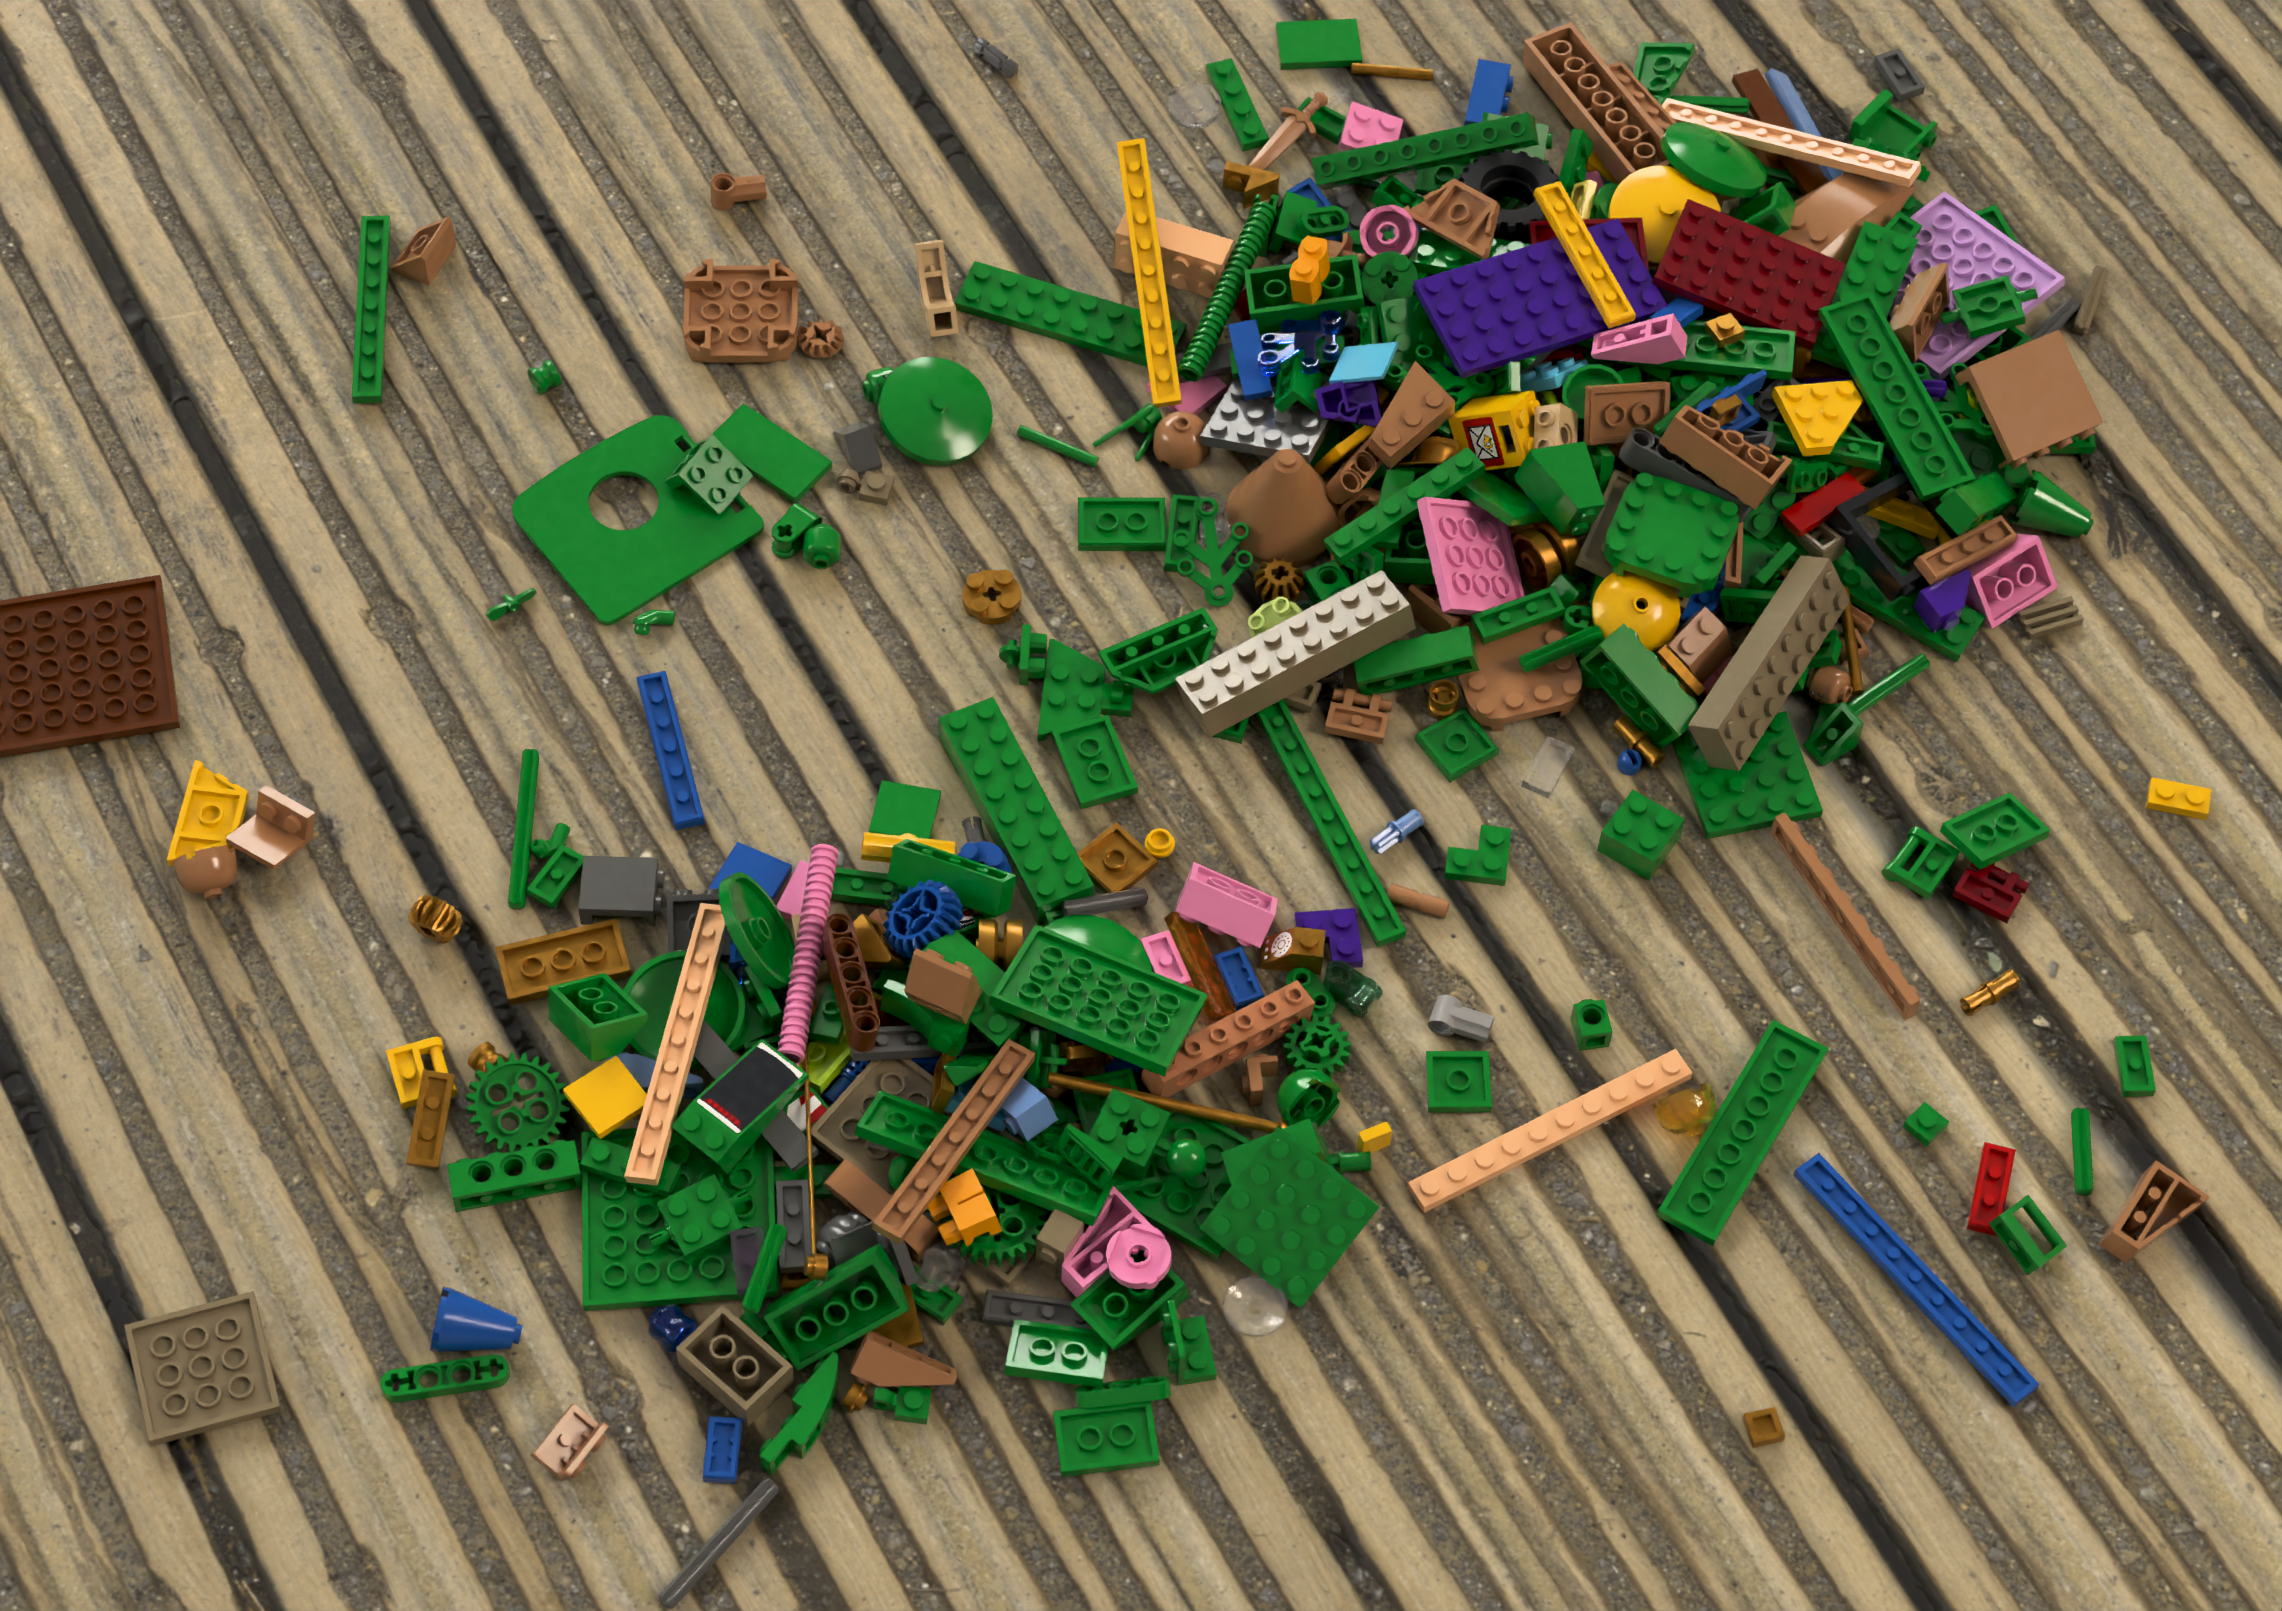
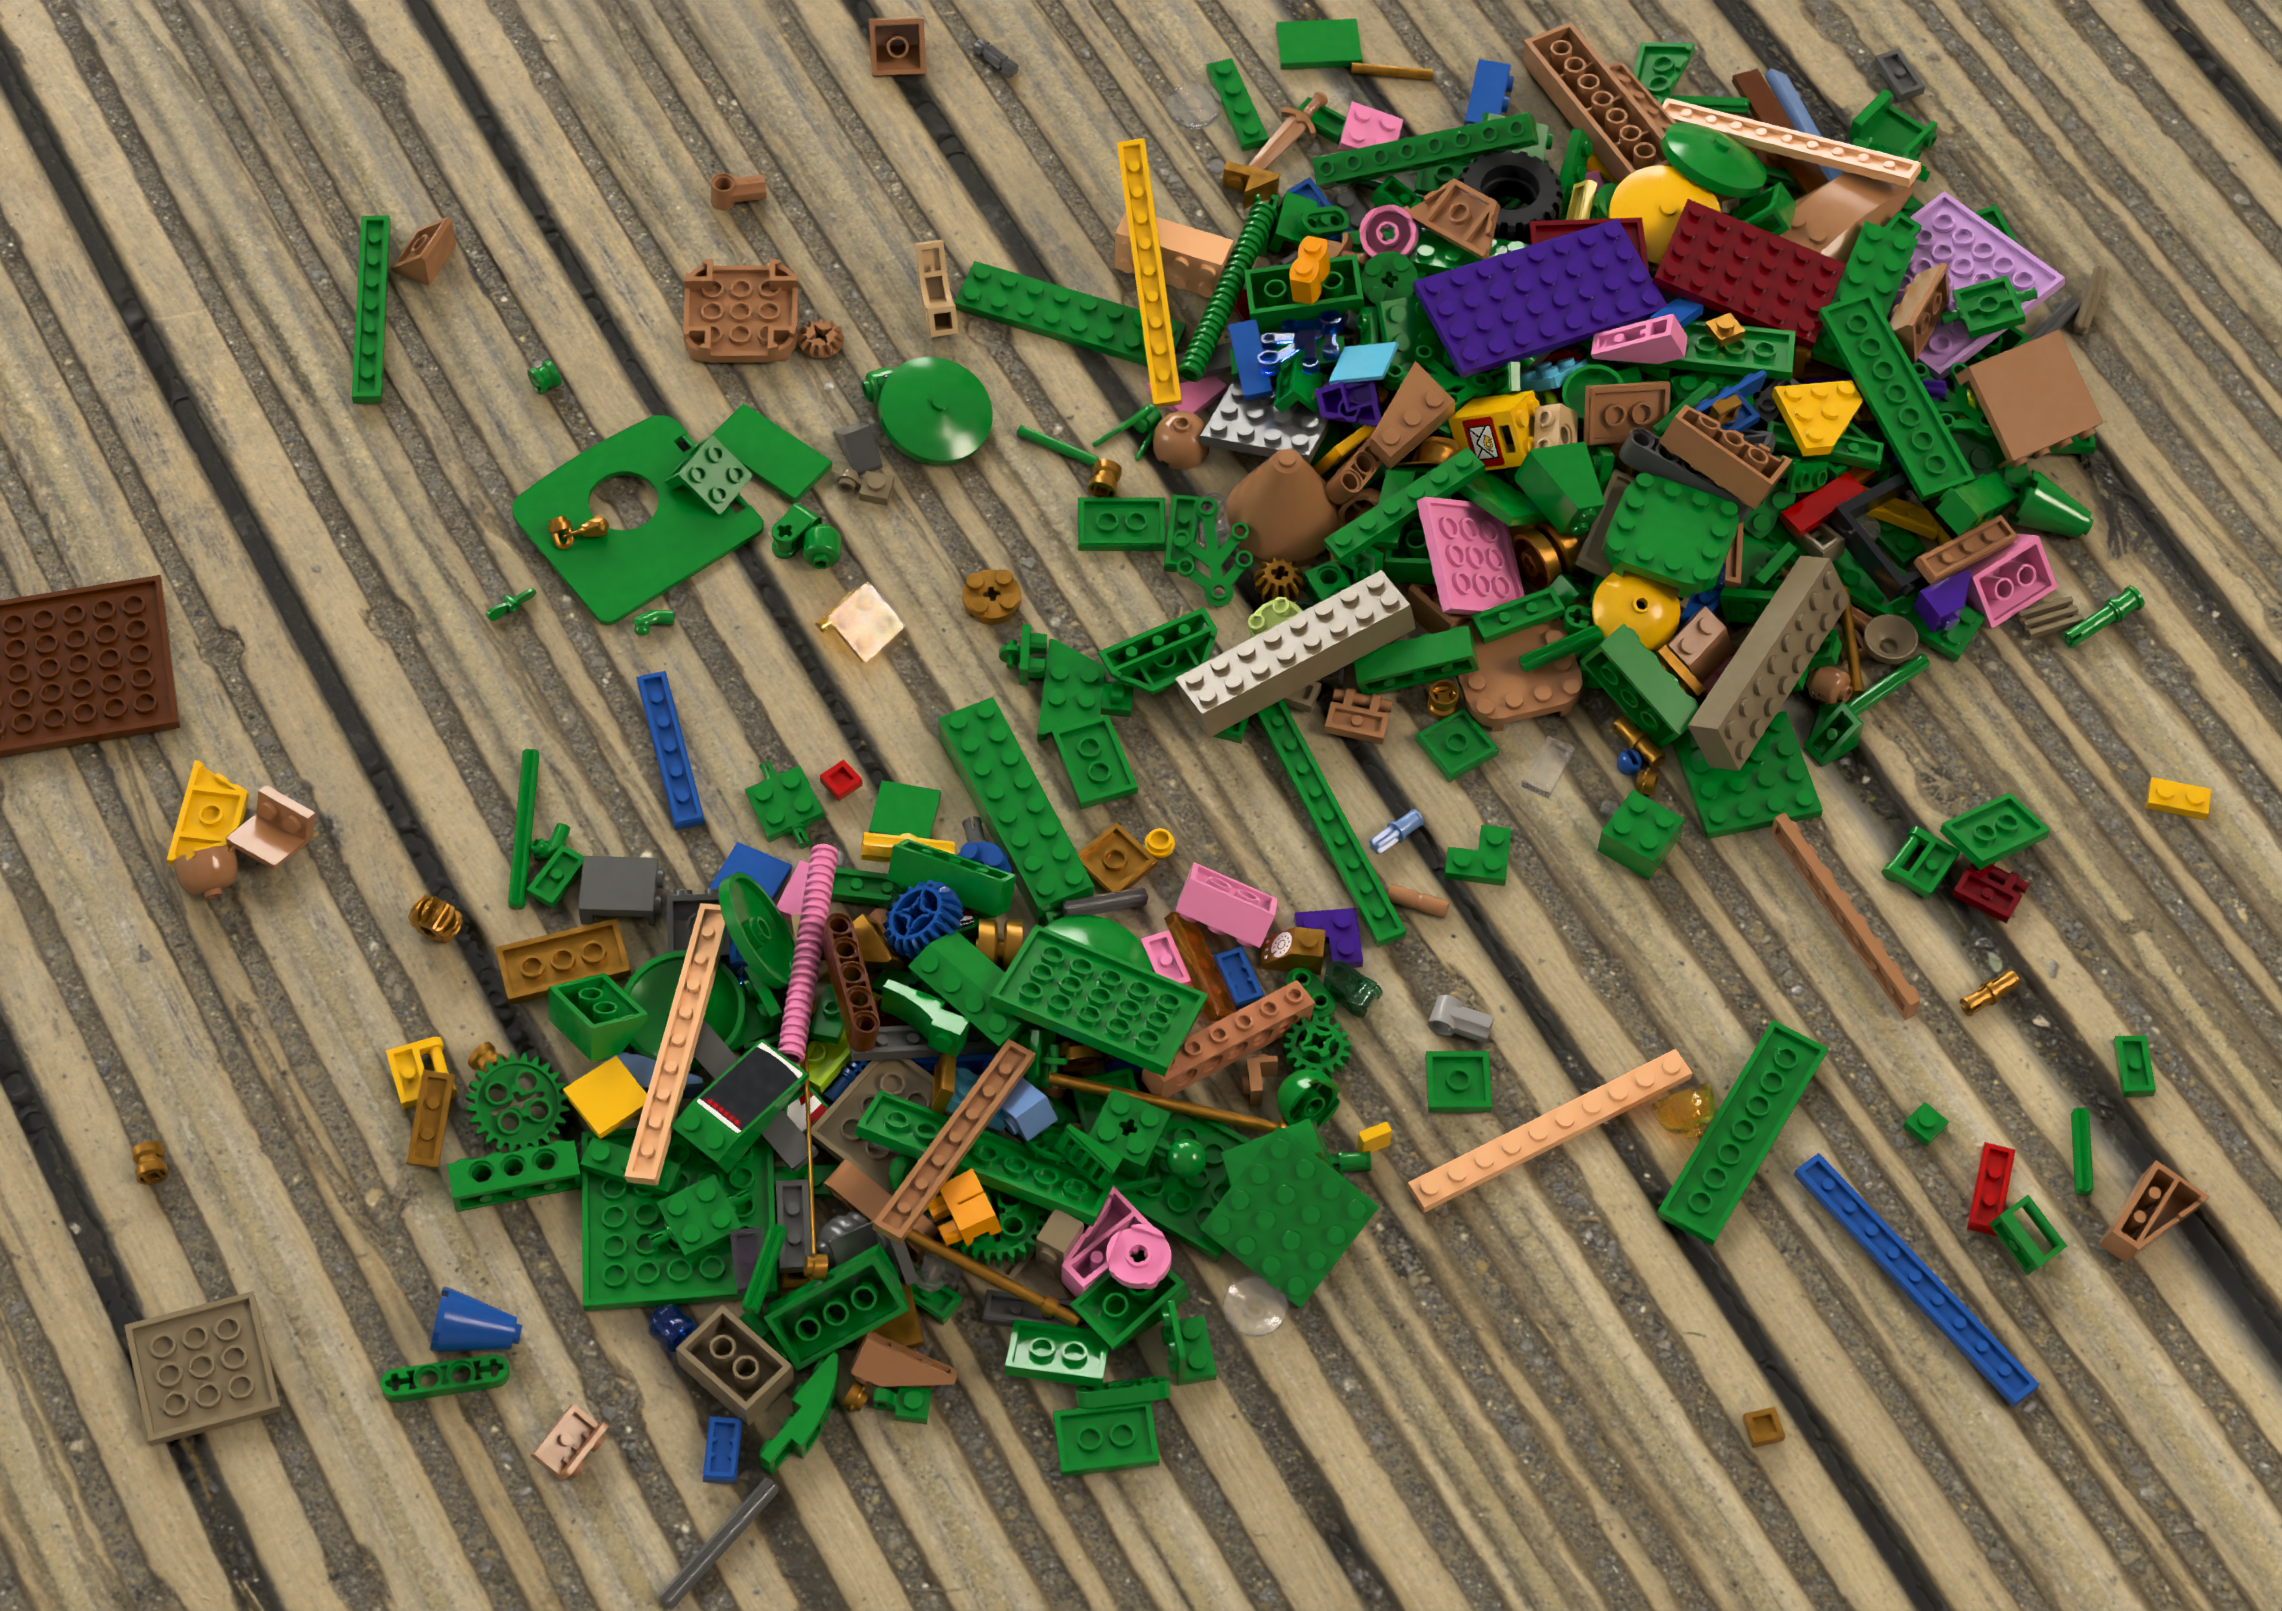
(149, 1162): none -> pearl gold wheel
(595, 527): none -> pearl gold piece
(784, 804): none -> green plate
(841, 780): none -> red plate
(862, 621): none -> clear yellow bracket
(897, 46): none -> medium nougat slope
(942, 986): medium nougat slope -> none
(968, 1067): green slope -> none
(1047, 1305): none -> pearl gold bar
(1105, 476): none -> pearl gold wheel
(1584, 254): yellow tile -> none
(1588, 1035): green brick -> none
(1647, 782): none -> pearl gold plate
(1895, 631): none -> dark tan piece
(2113, 611): none -> green pin

